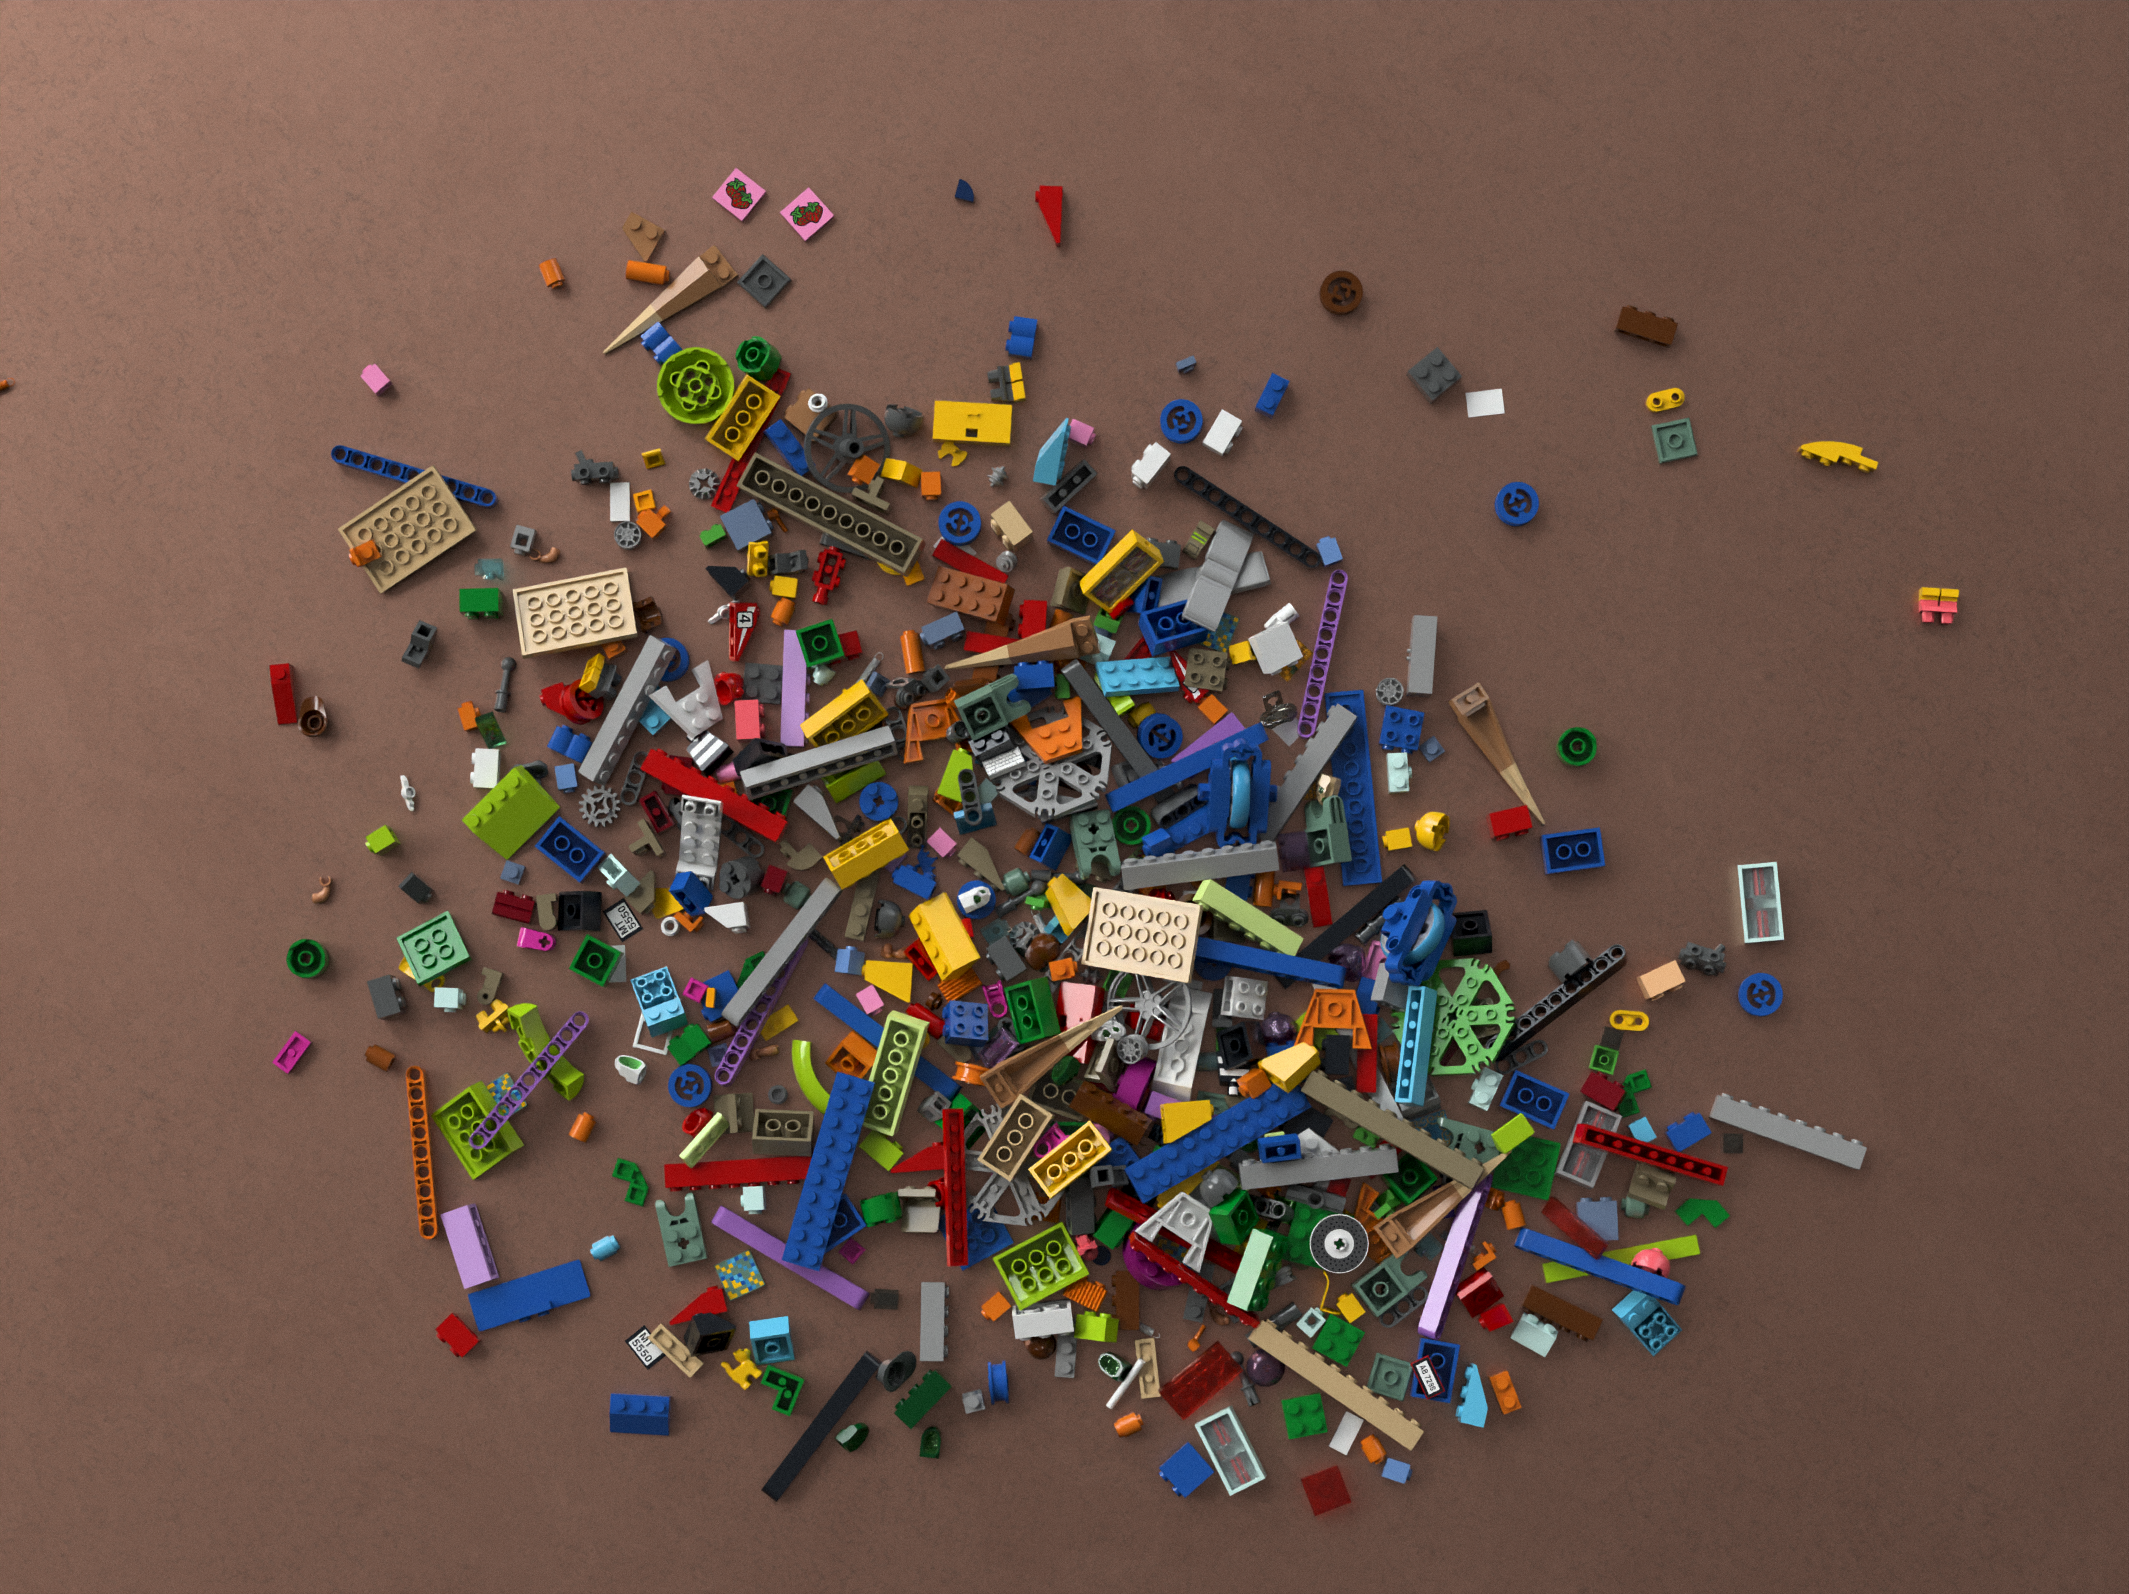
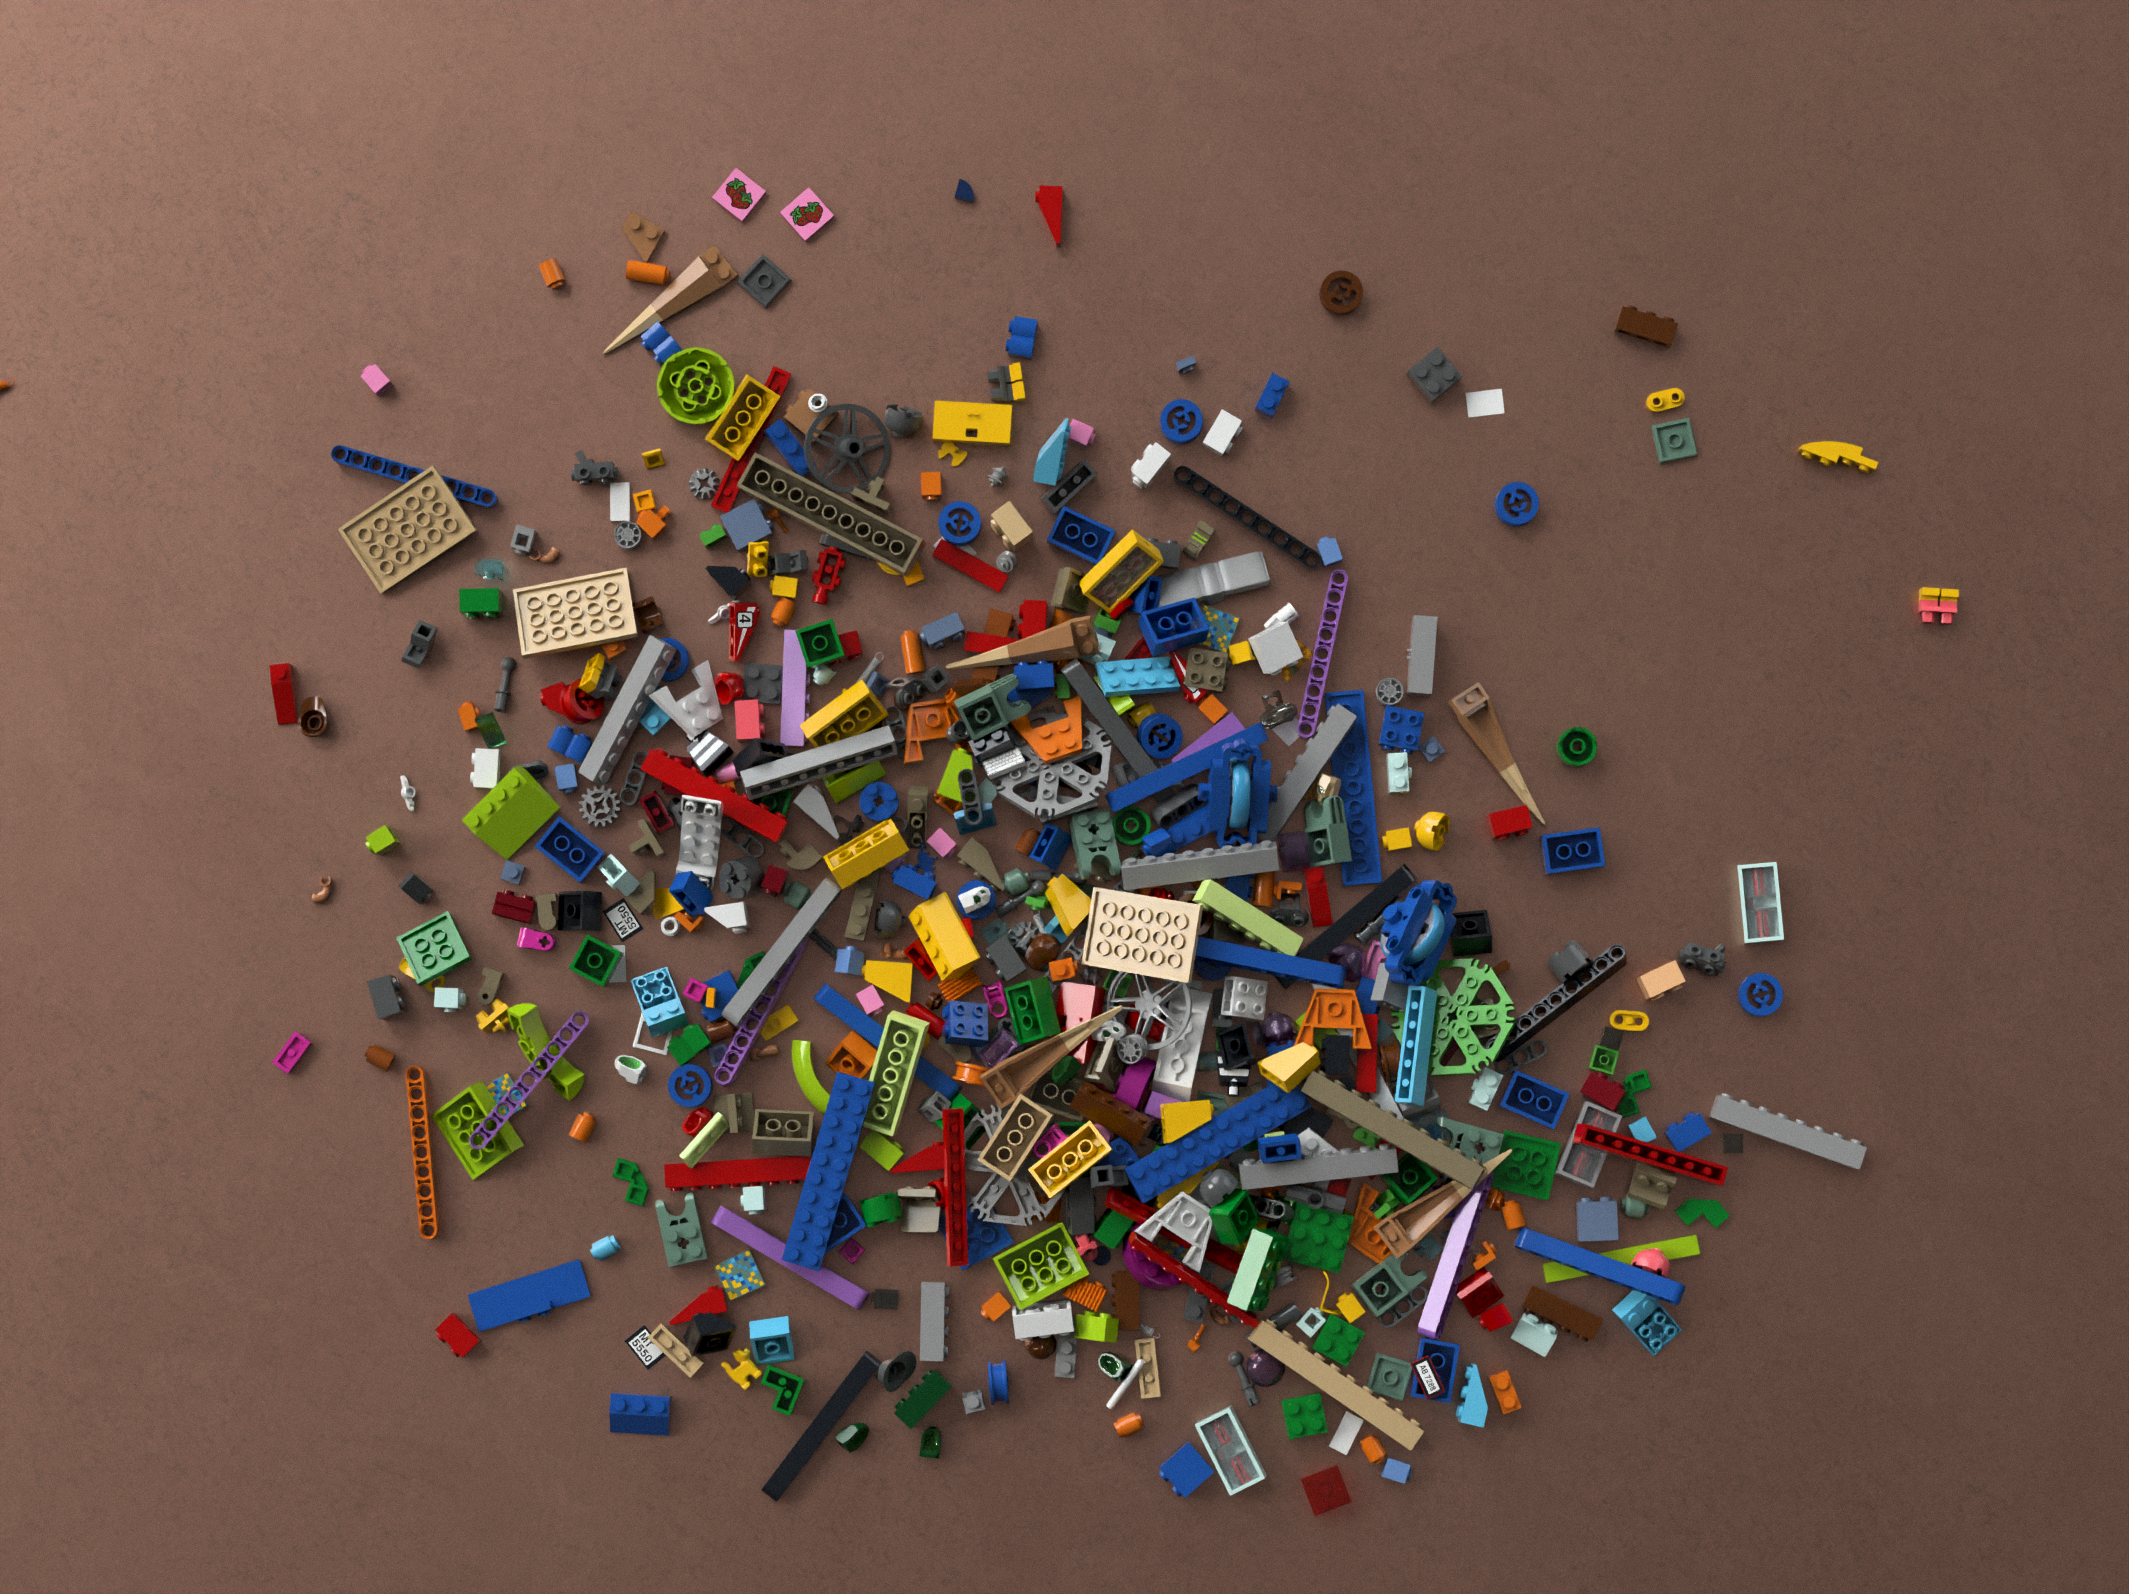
(296, 956): green brick -> none
(364, 553): orange bracket -> none
(469, 1245): lavender brick -> none
(758, 358): green brick -> none
(777, 1094): flat silver plate -> none
(863, 470): orange brick -> none
(901, 472): yellow slope -> none
(971, 595): dark orange brick -> none
(1200, 1380): clear red plate -> none
(1217, 575): light grey piece -> none
(1253, 1083): orange brick -> none
(1347, 1256): flat silver piece -> none
(1512, 1134): lime slope -> none
(1575, 1227): clear red tile -> none

